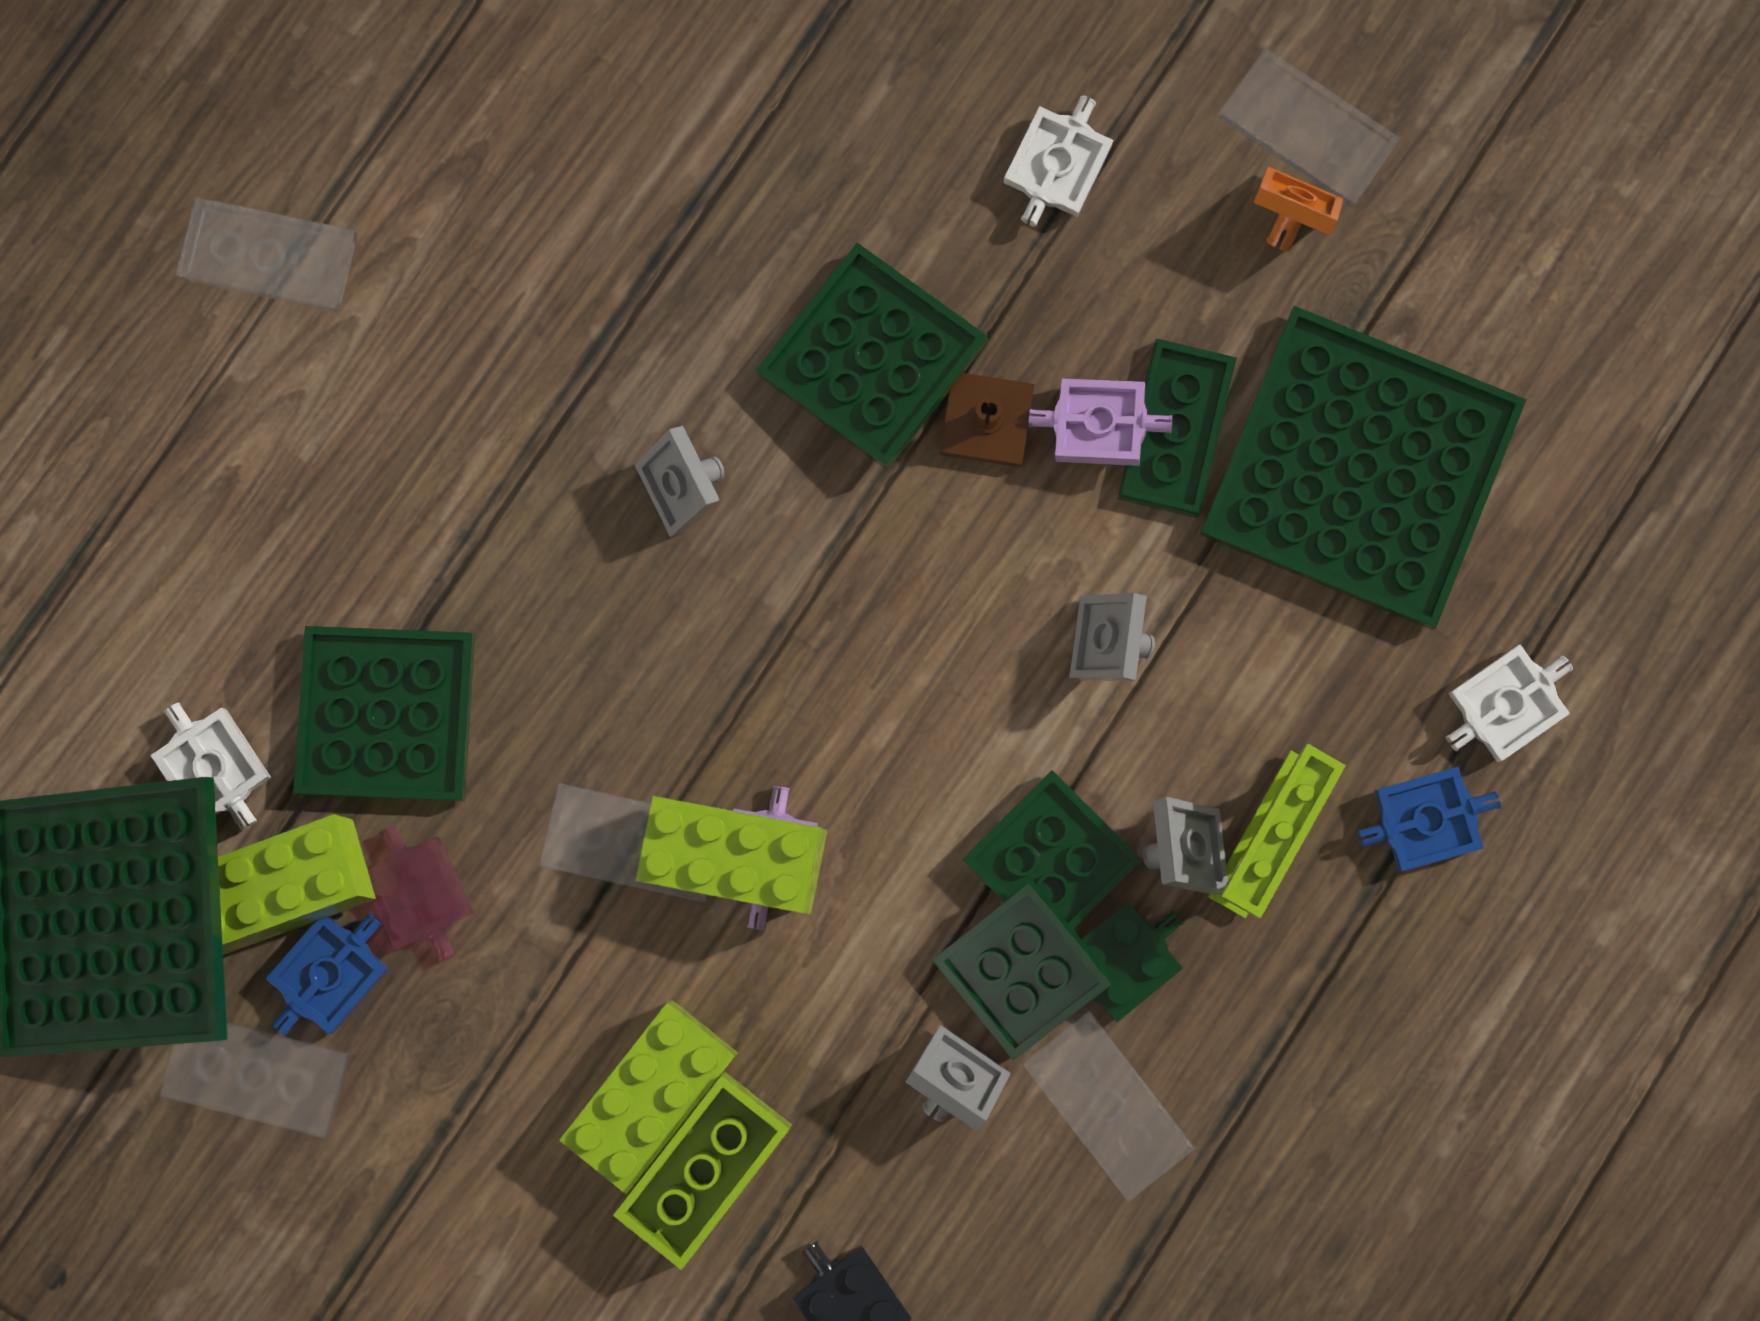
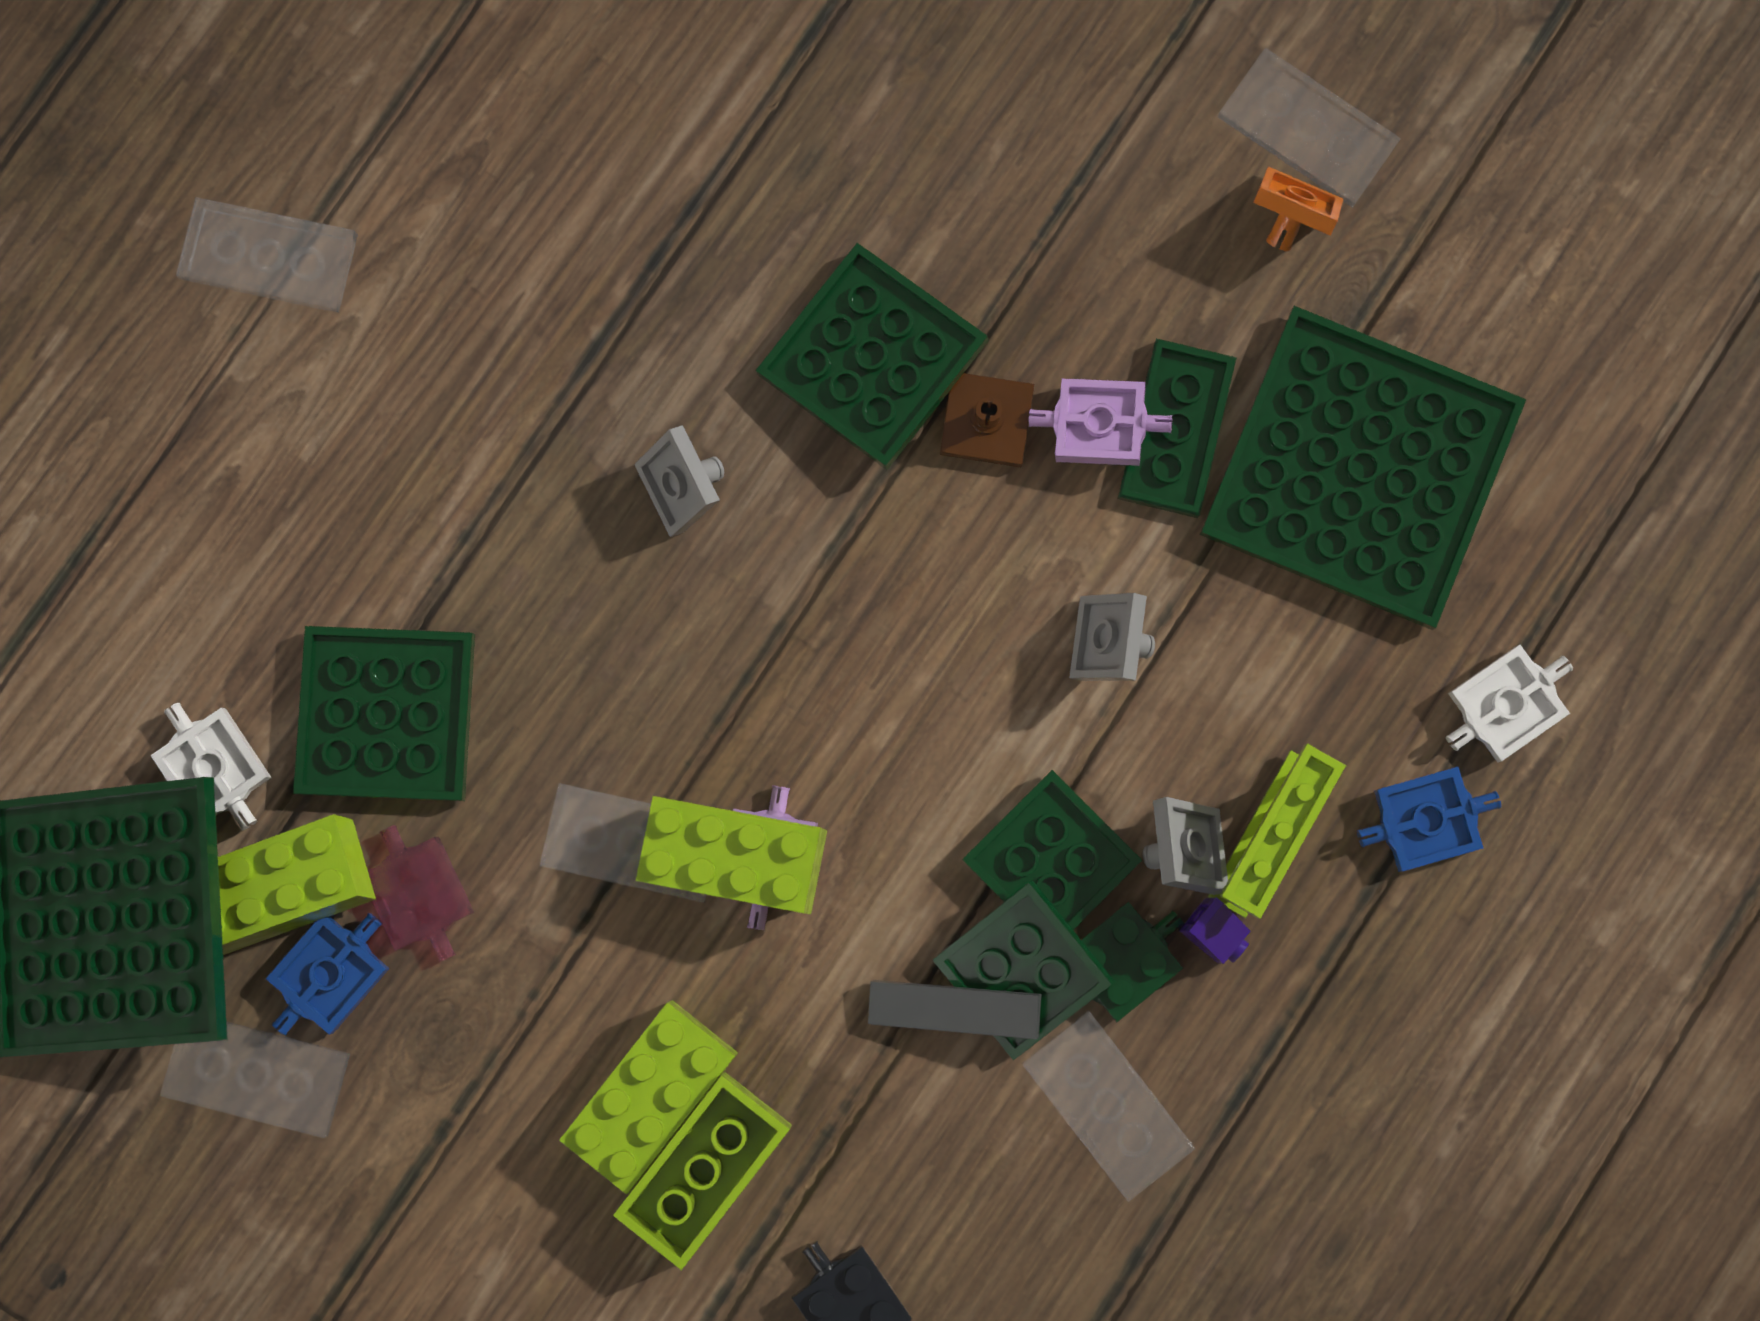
(954, 1009): none -> dark grey tile
(957, 1080): light grey tile -> none
(1058, 161): white plate -> none
(1216, 931): none -> dark purple slope

